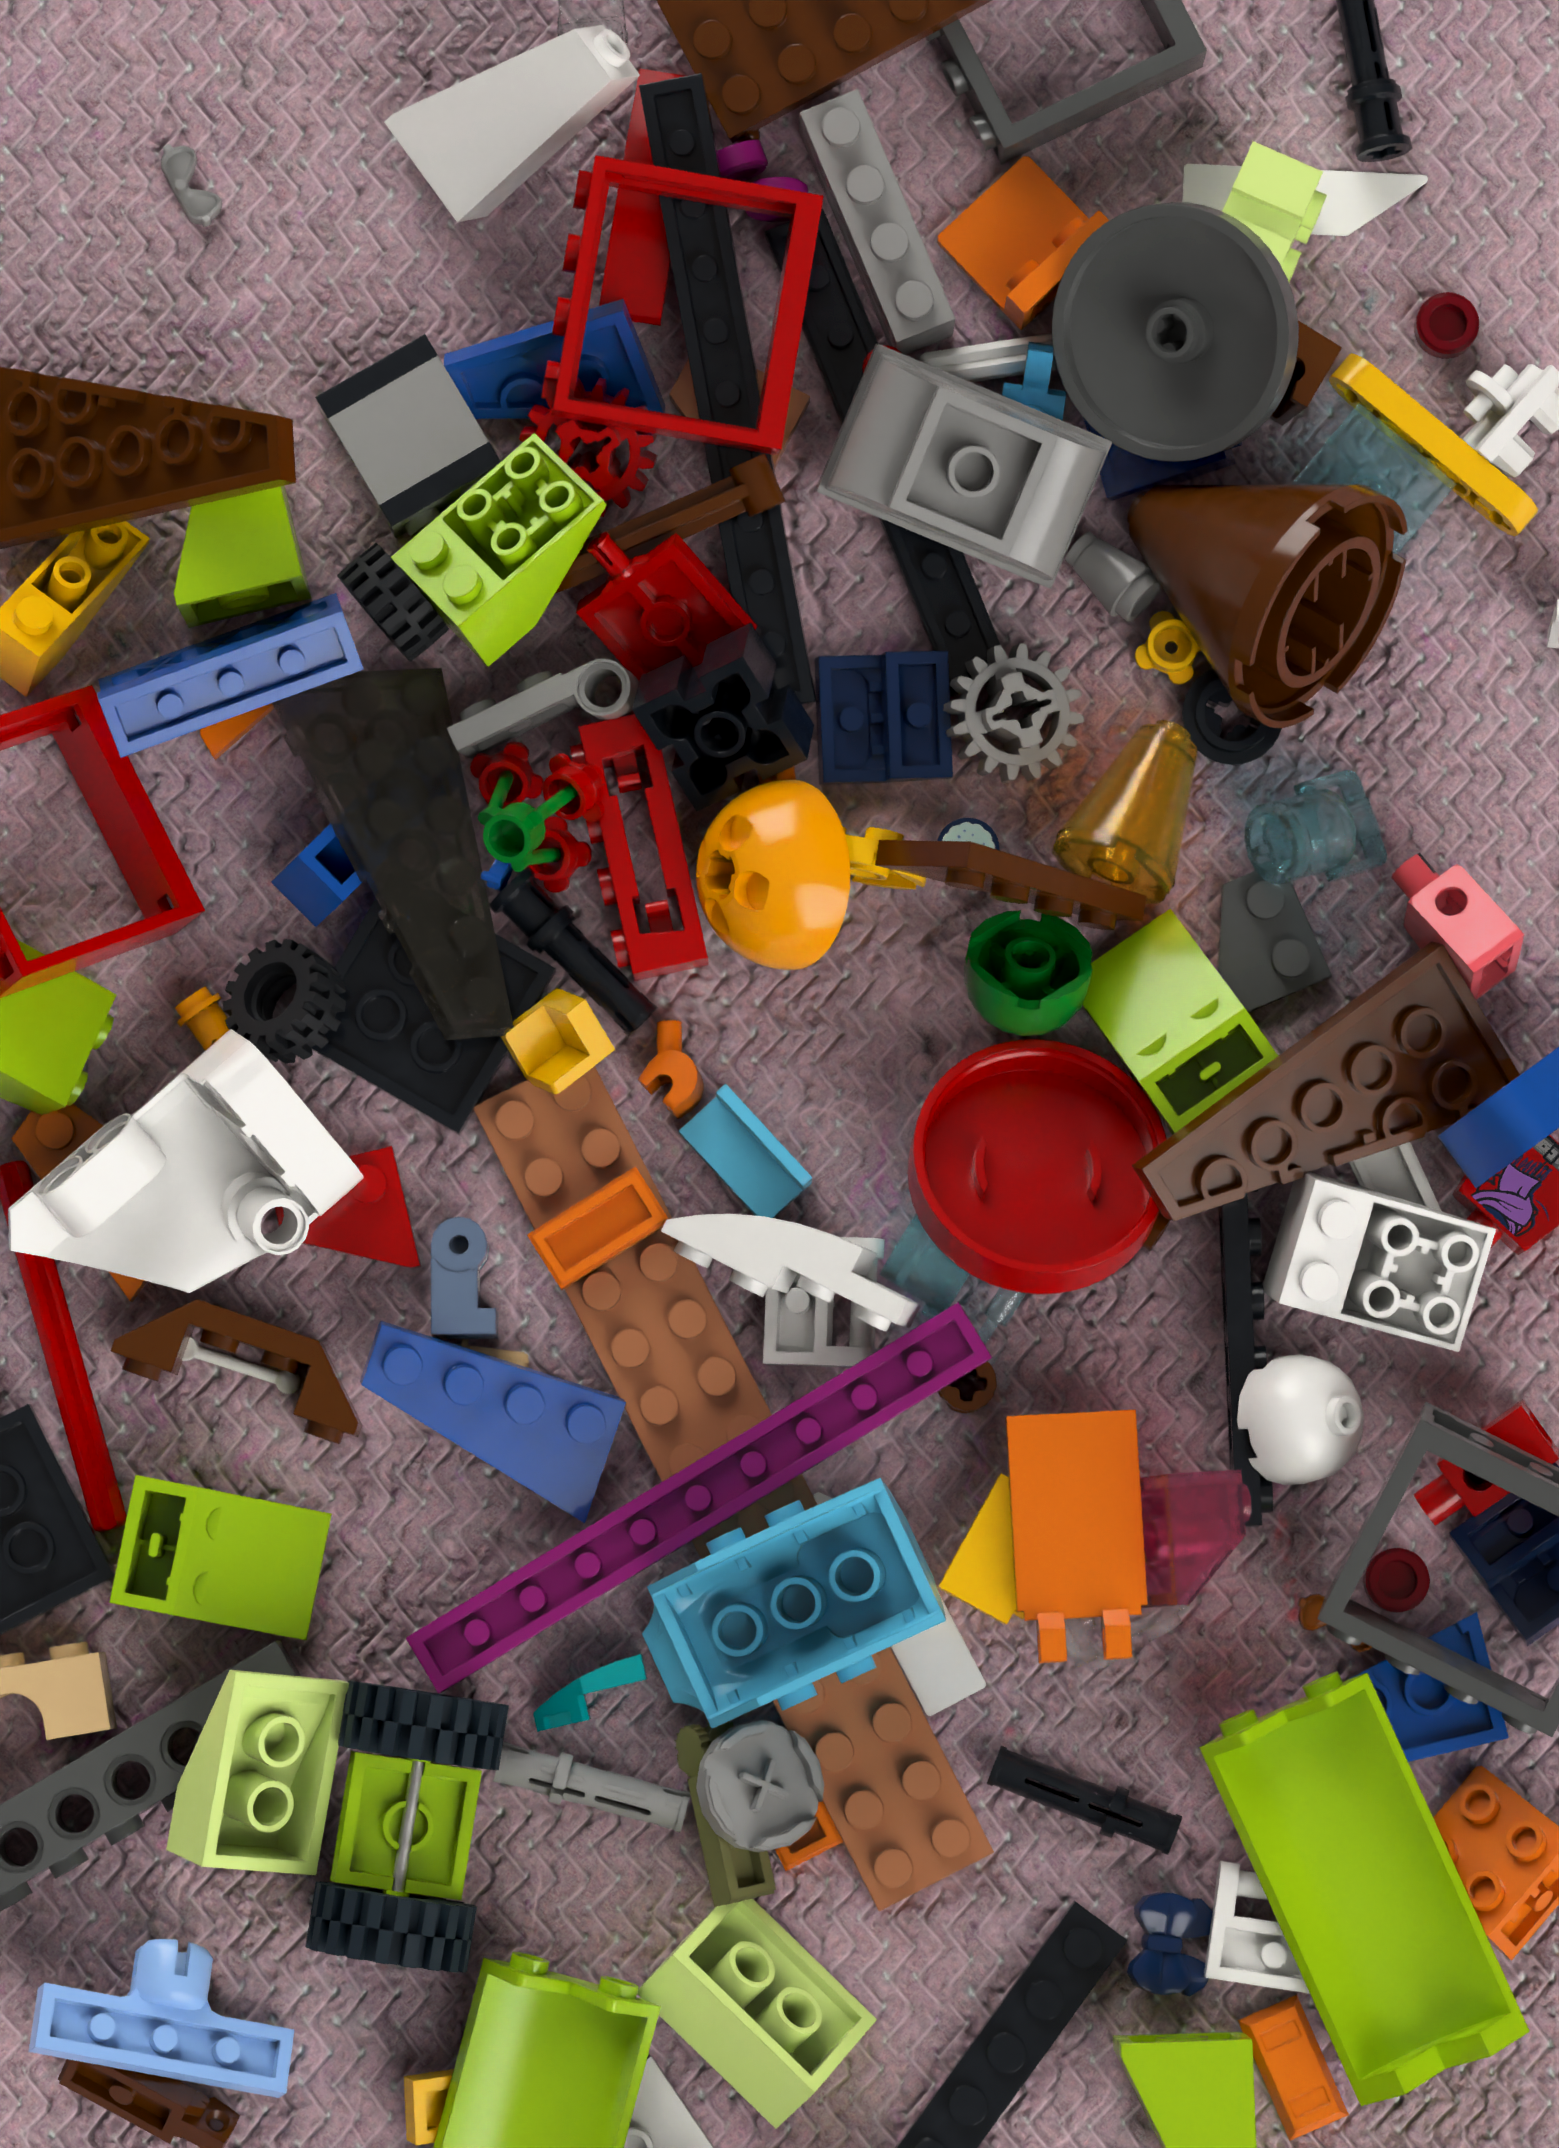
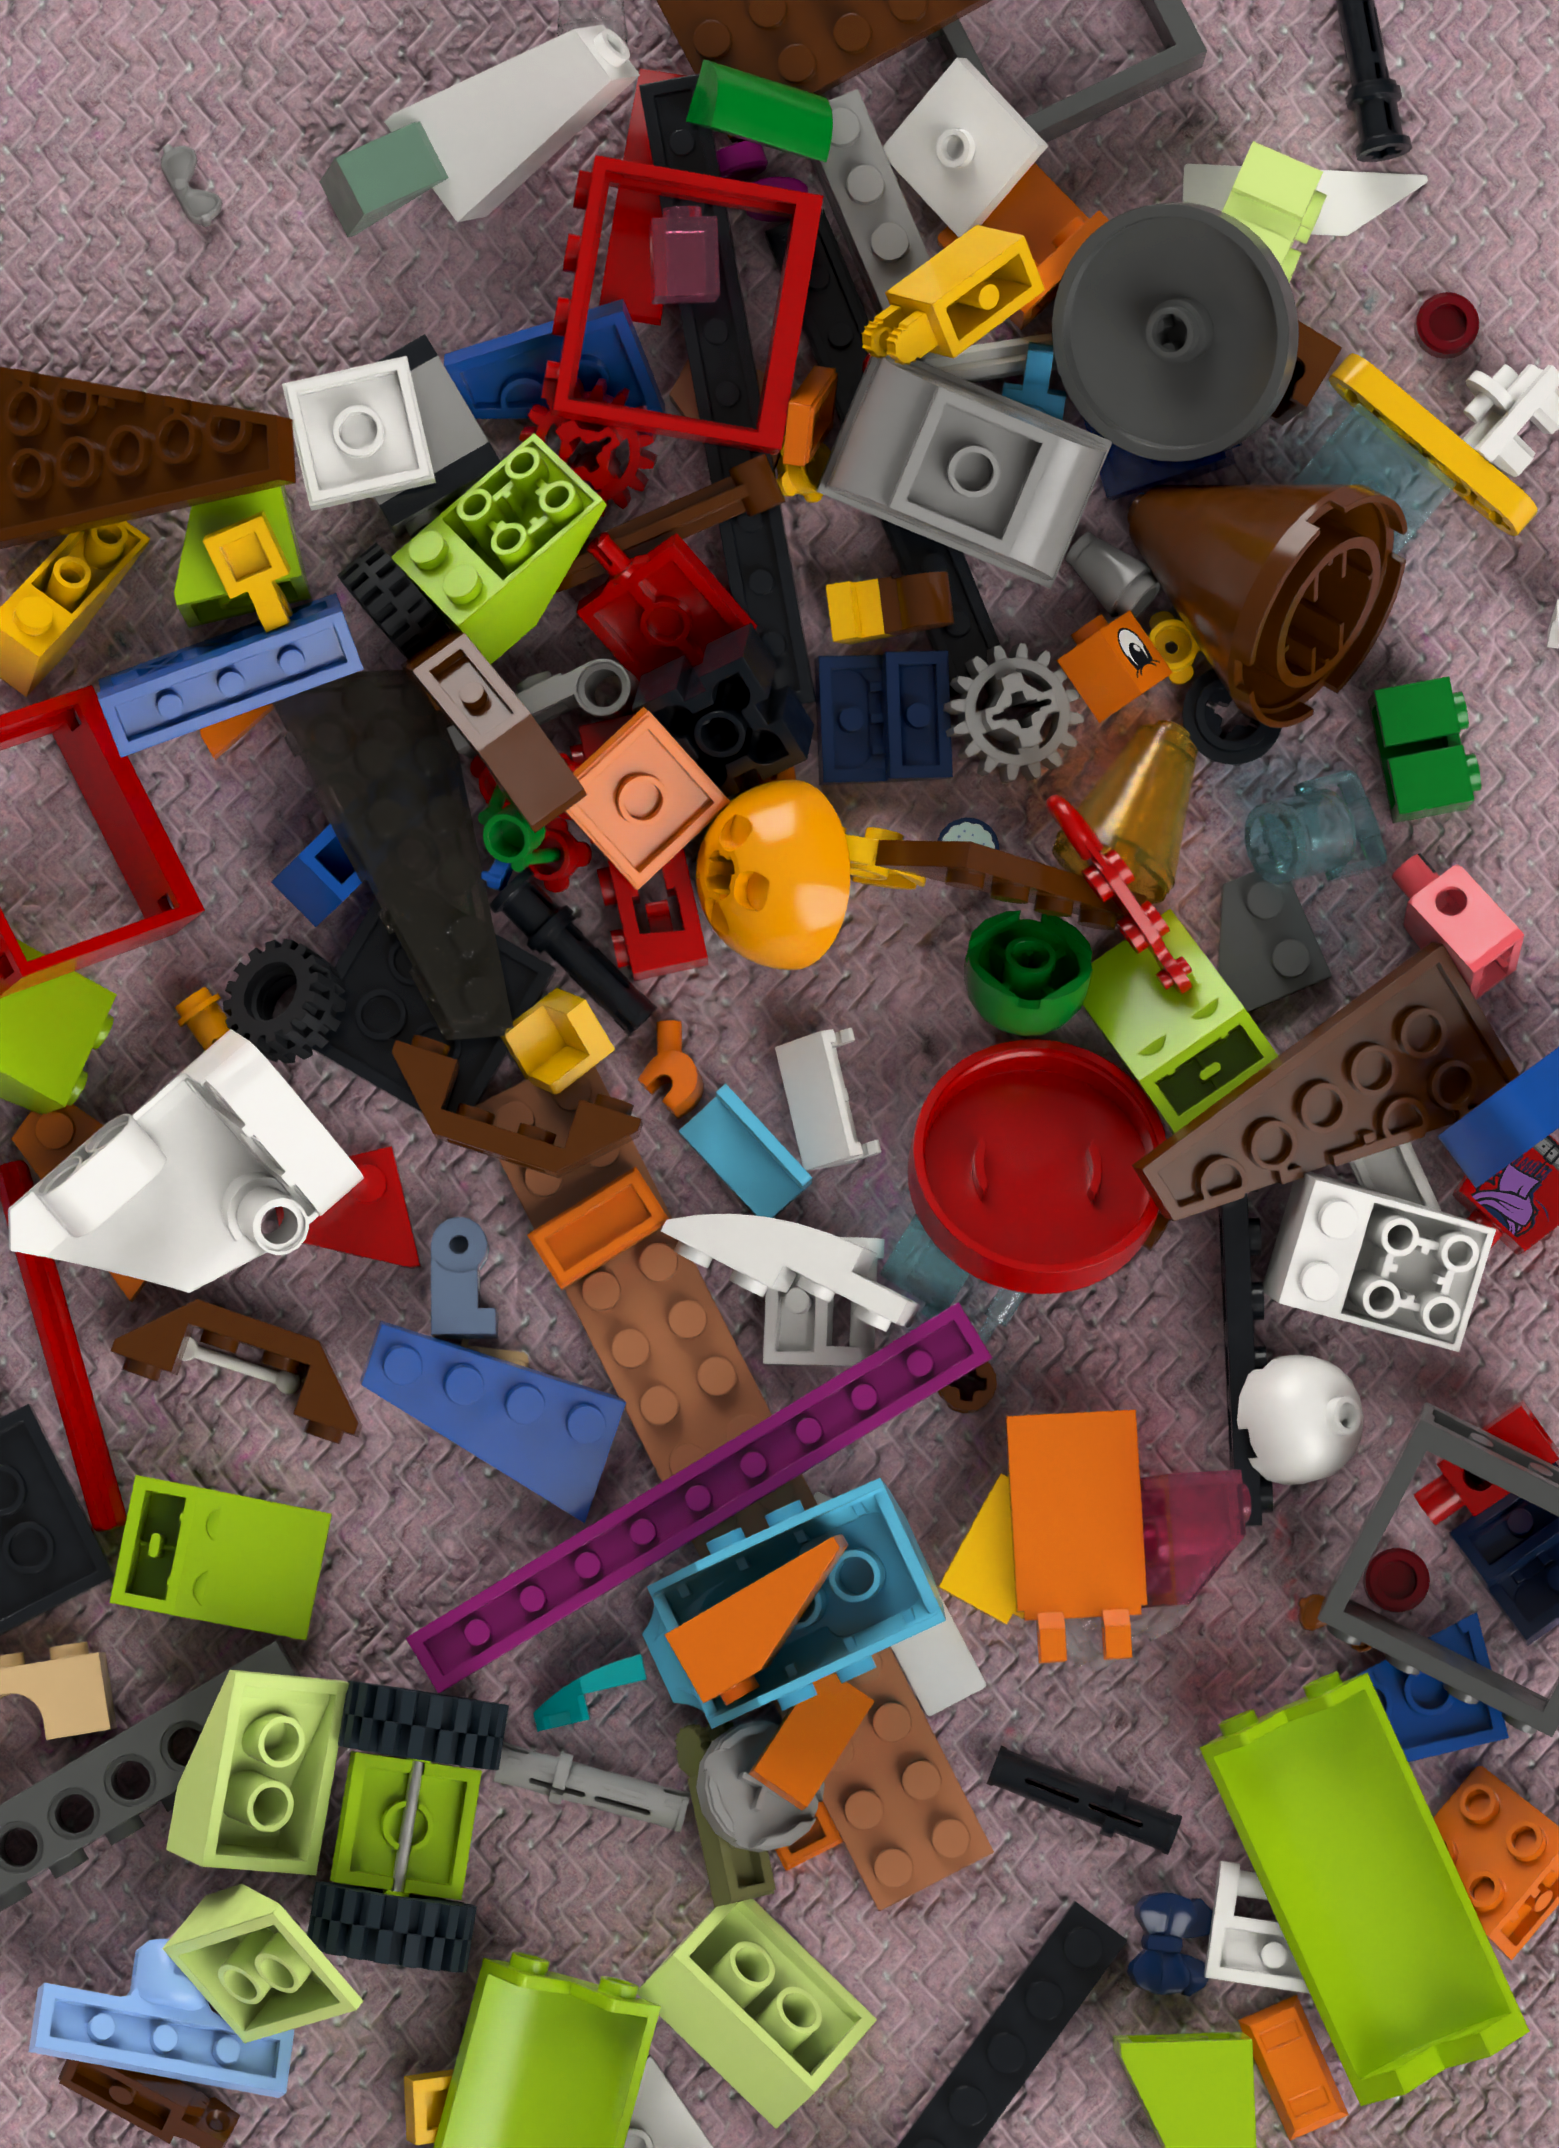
(250, 562): none -> yellow plate
(257, 1965): none -> yellowish green slope
(358, 433): none -> white plate
(381, 177): none -> sand green slope
(496, 726): none -> reddish brown slope
(593, 1133): none -> reddish brown slope
(643, 798): none -> orange tile
(684, 256): none -> clear pink brick
(748, 1629): none -> orange slope
(762, 111): none -> green brick
(800, 479): none -> yellow plate
(810, 415): none -> orange tile
(811, 1740): none -> orange tile
(821, 1101): none -> white hinge
(889, 606): none -> leg
(955, 297): none -> yellow hinge
(963, 147): none -> white plate
(1109, 879): none -> red piece
(1112, 664): none -> orange brick
(1422, 749): none -> green piece

